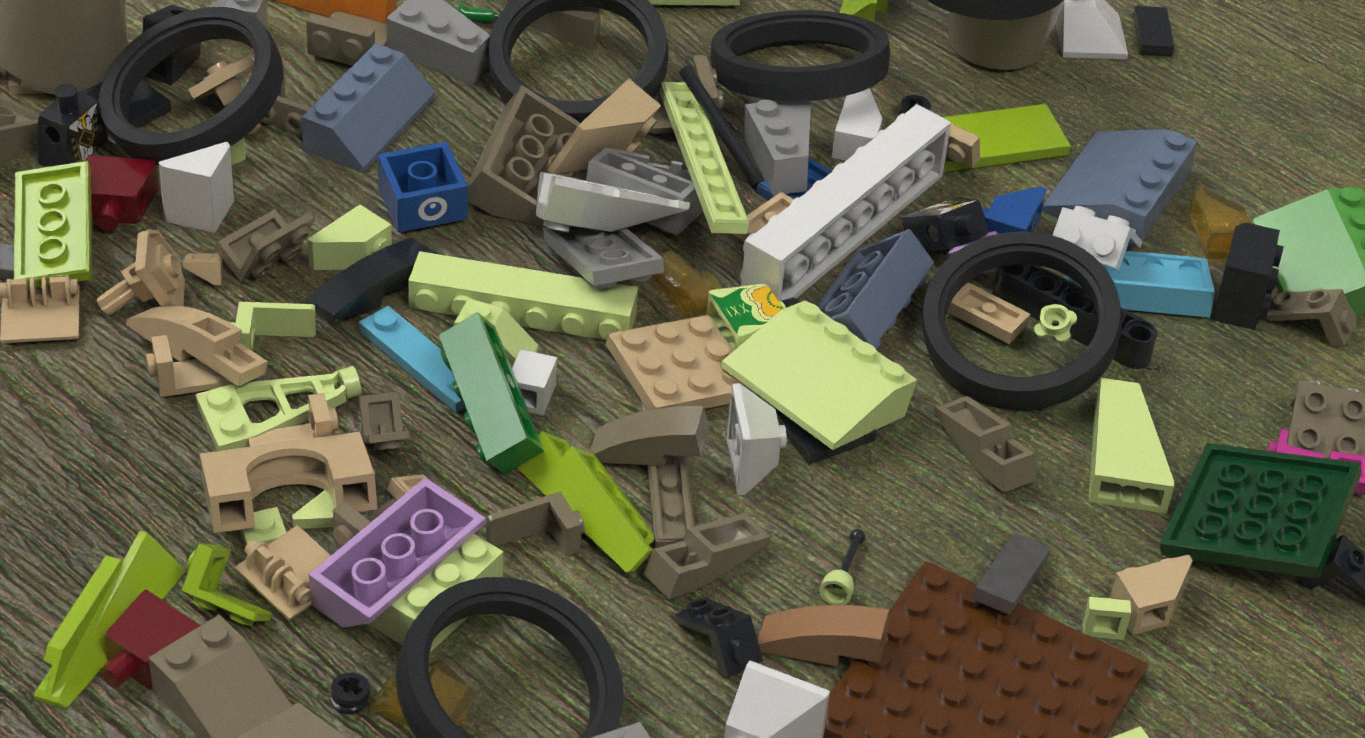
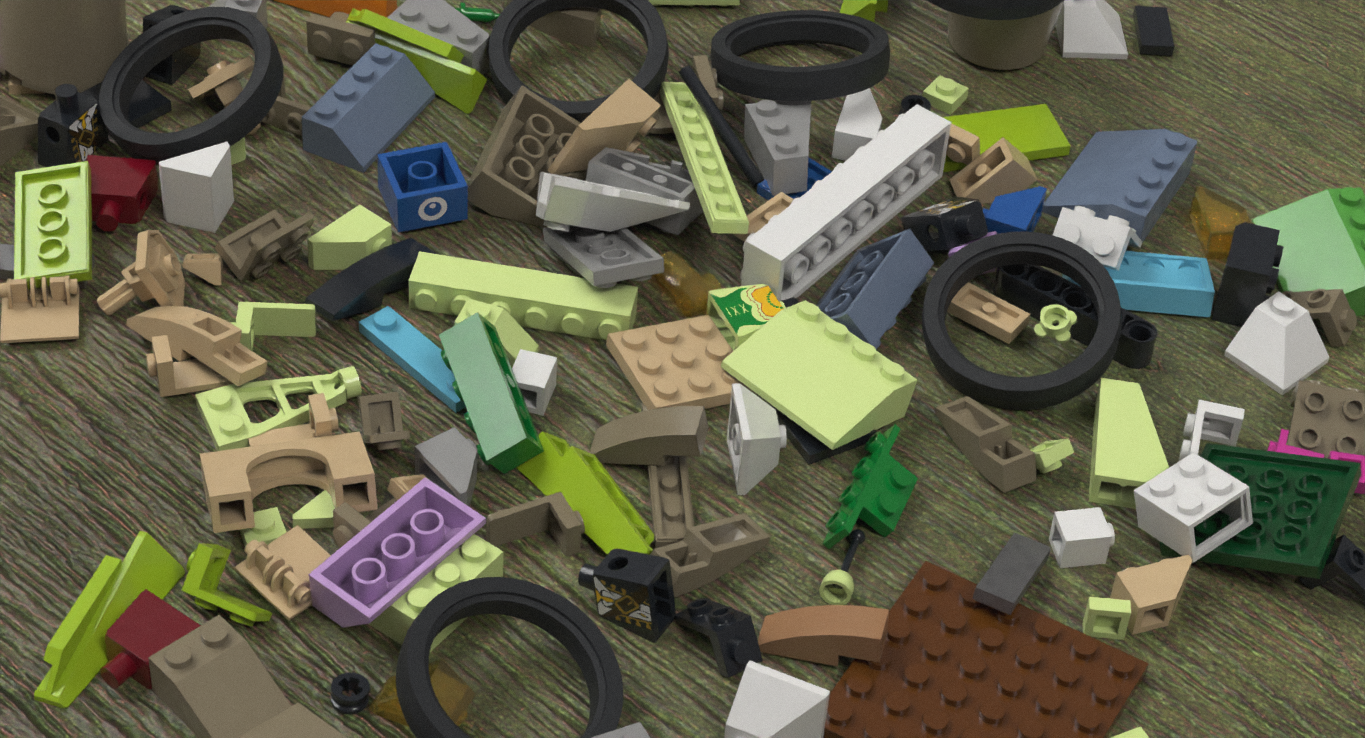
(432, 57): none -> lime wedge
(449, 463): none -> light grey slope
(632, 591): none -> black torso
(876, 493): none -> green bracket
(945, 94): none -> yellowish green plate
(994, 173): none -> tan slope
(1049, 454): none -> yellowish green plate
(1081, 537): none -> white brick
(1186, 496): none -> white piece
(1211, 423): none -> white bracket
(1278, 344): none -> white slope

